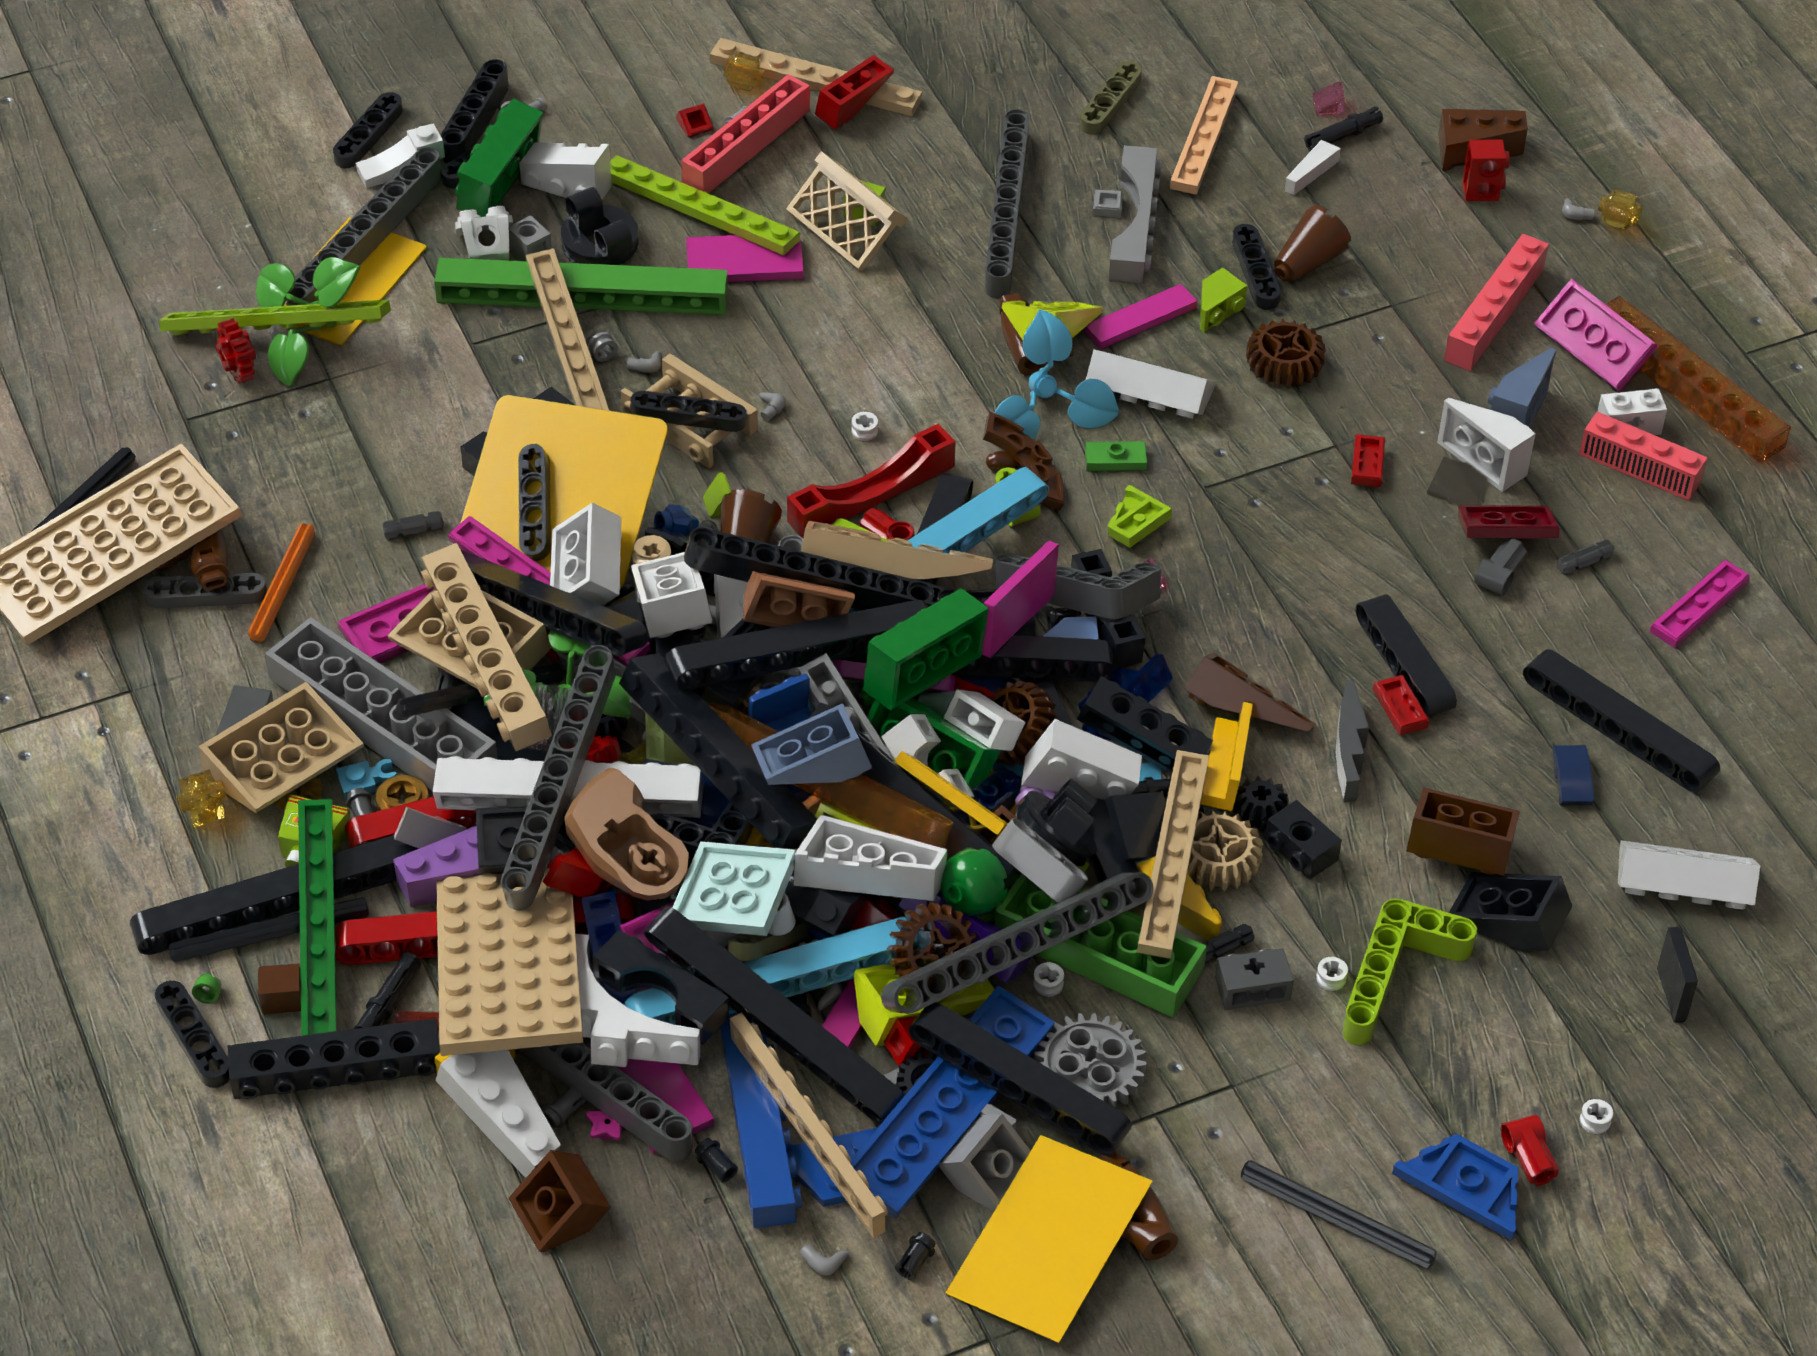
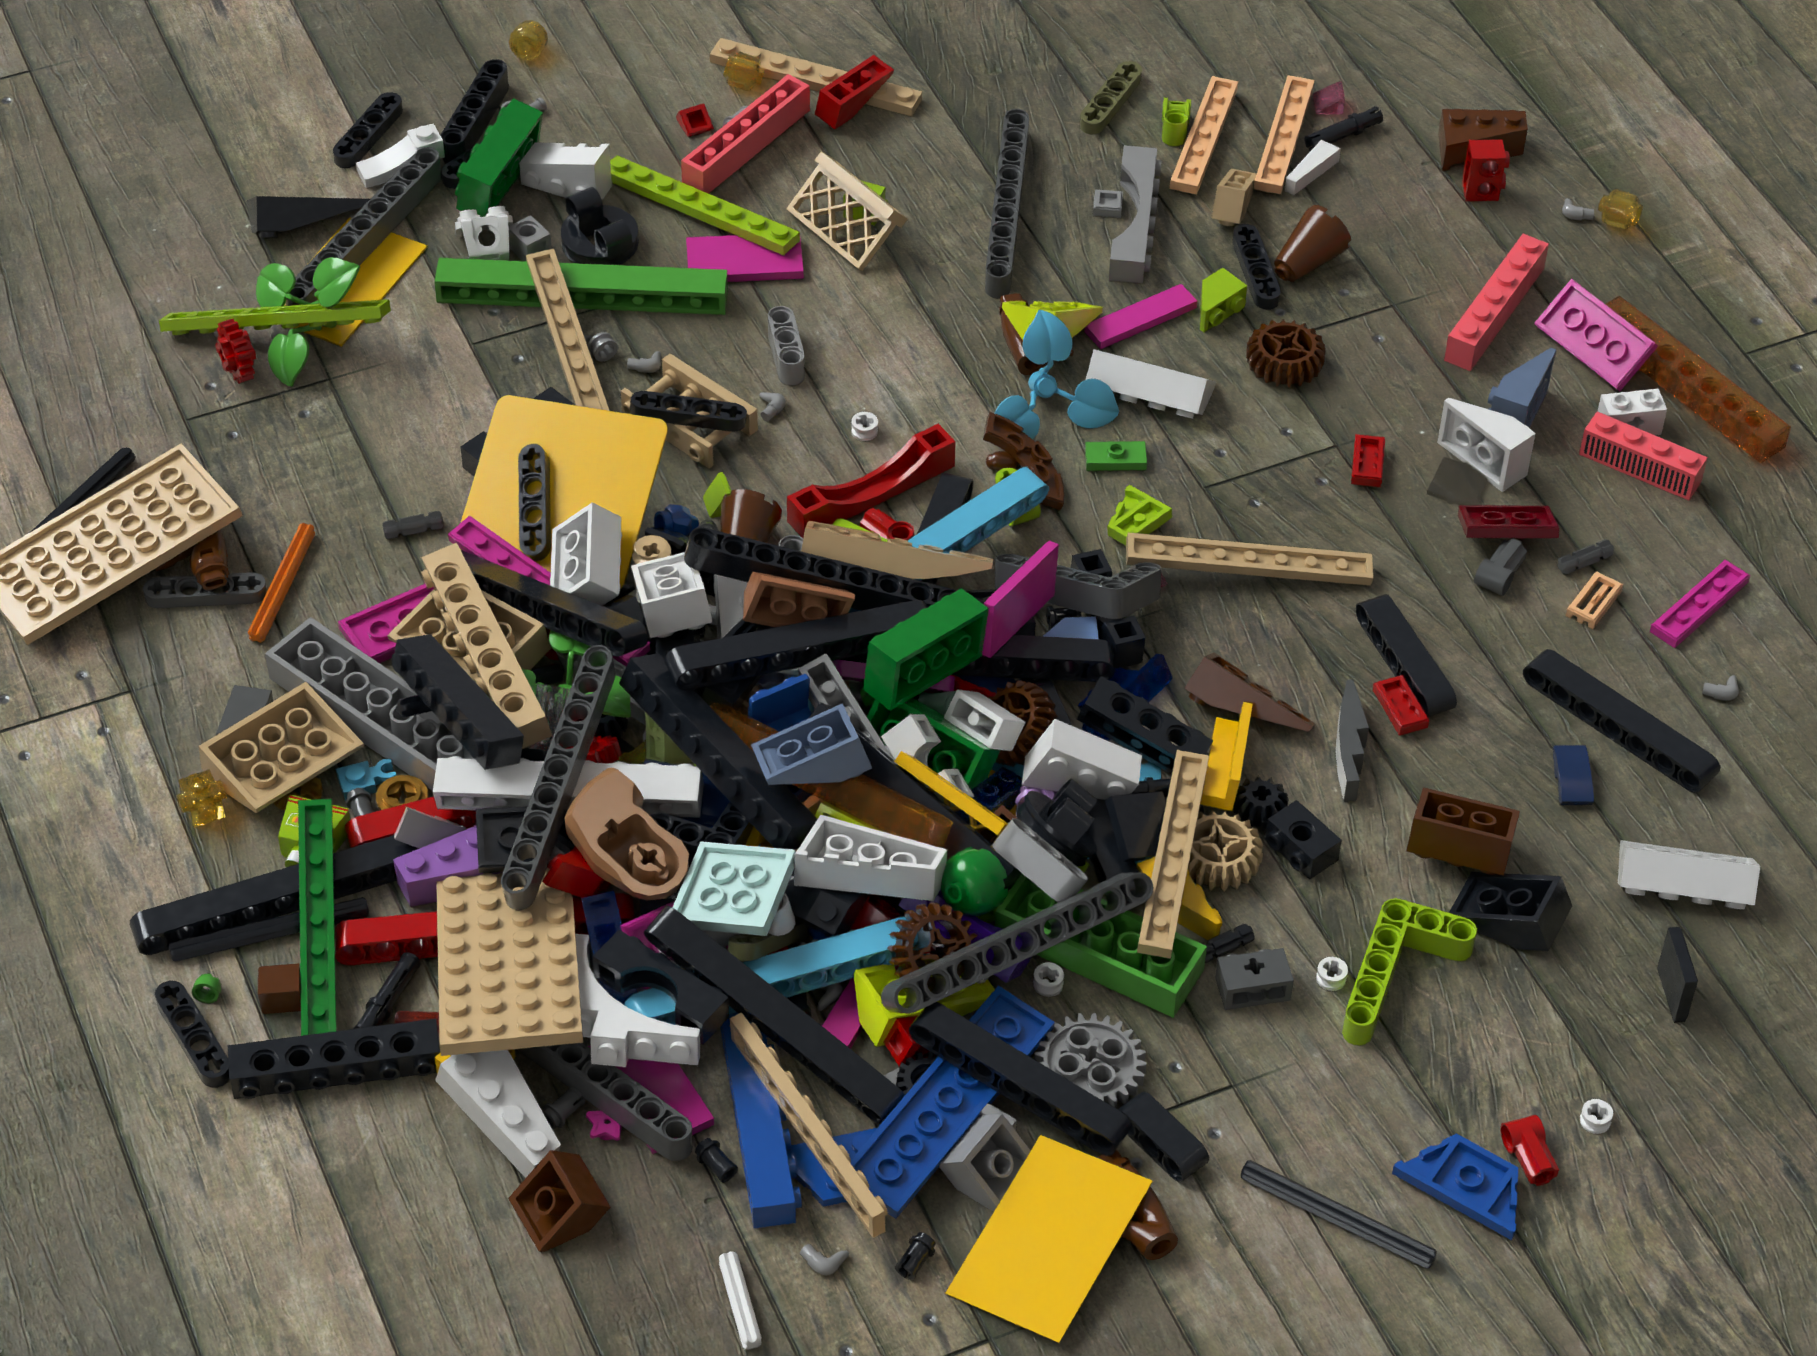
(280, 214): none -> black wedge
(458, 701): none -> black brick
(528, 40): none -> clear yellow head
(740, 1300): none -> white axle
(786, 345): none -> light grey beam
(1164, 1137): none -> black beam
(1175, 121): none -> lime piece
(1233, 197): none -> tan slope
(1250, 559): none -> tan plate
(1284, 135): none -> light nougat plate
(1584, 615): none -> light nougat tile
(1722, 692): none -> light grey animal

